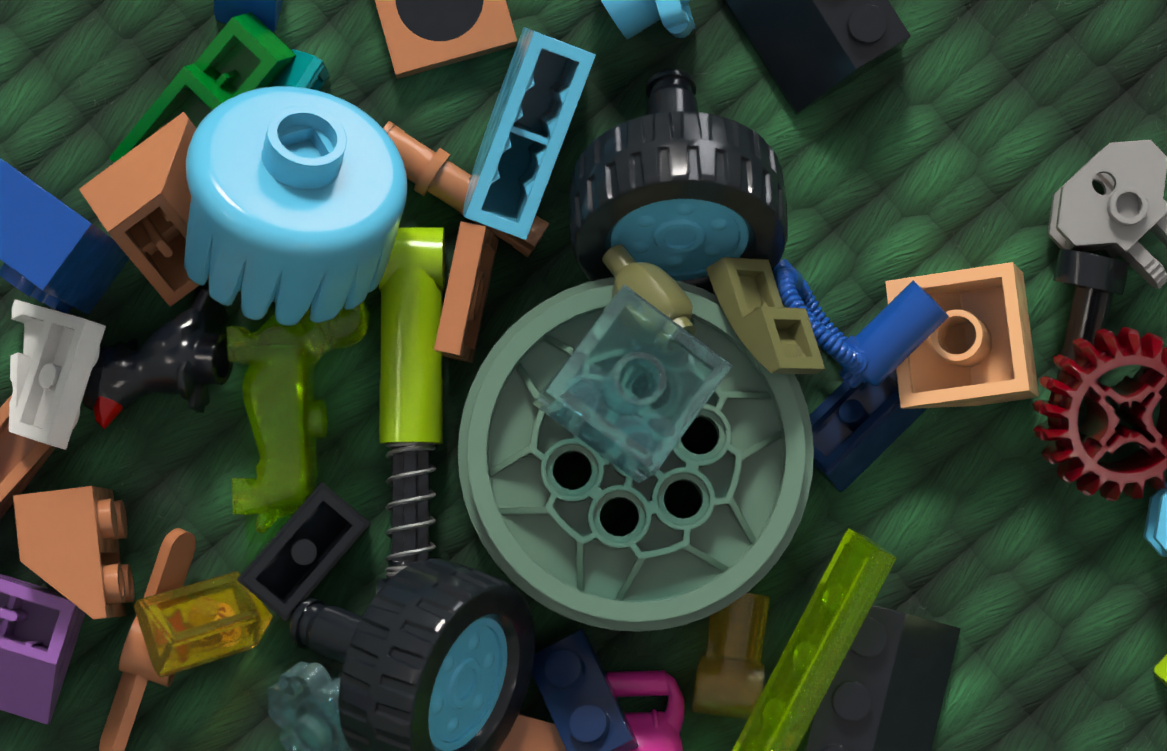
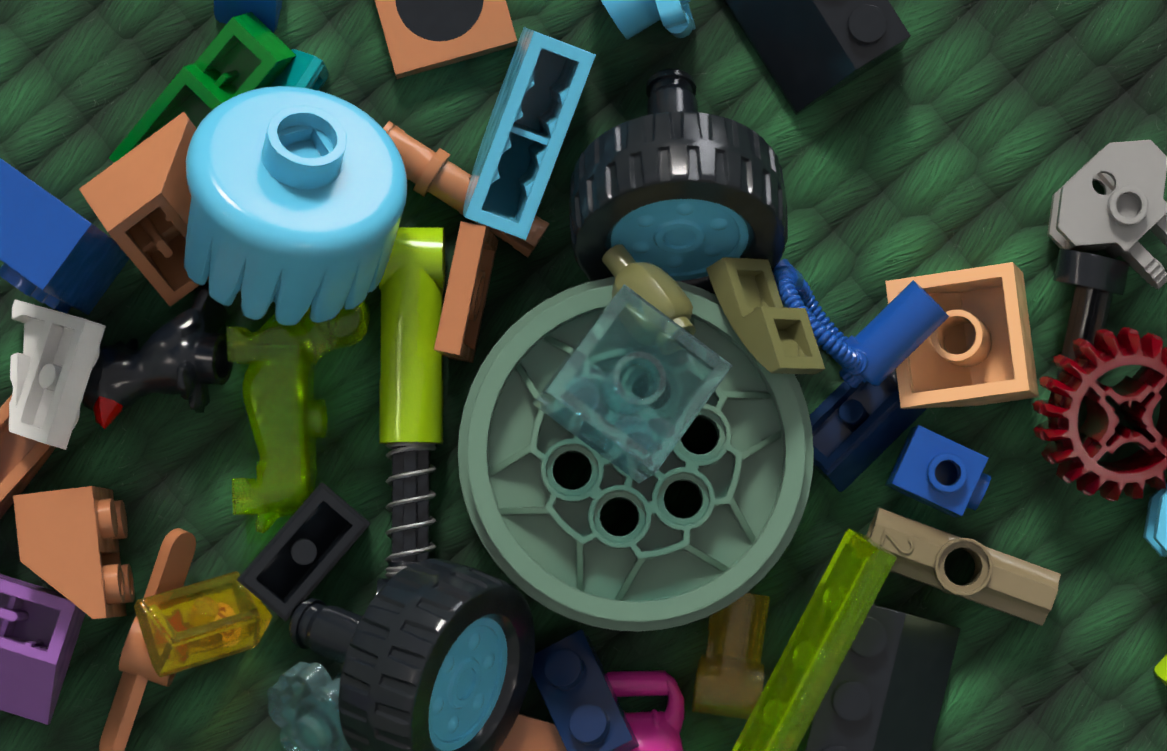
(939, 472): none -> blue brick
(998, 578): none -> dark tan piece

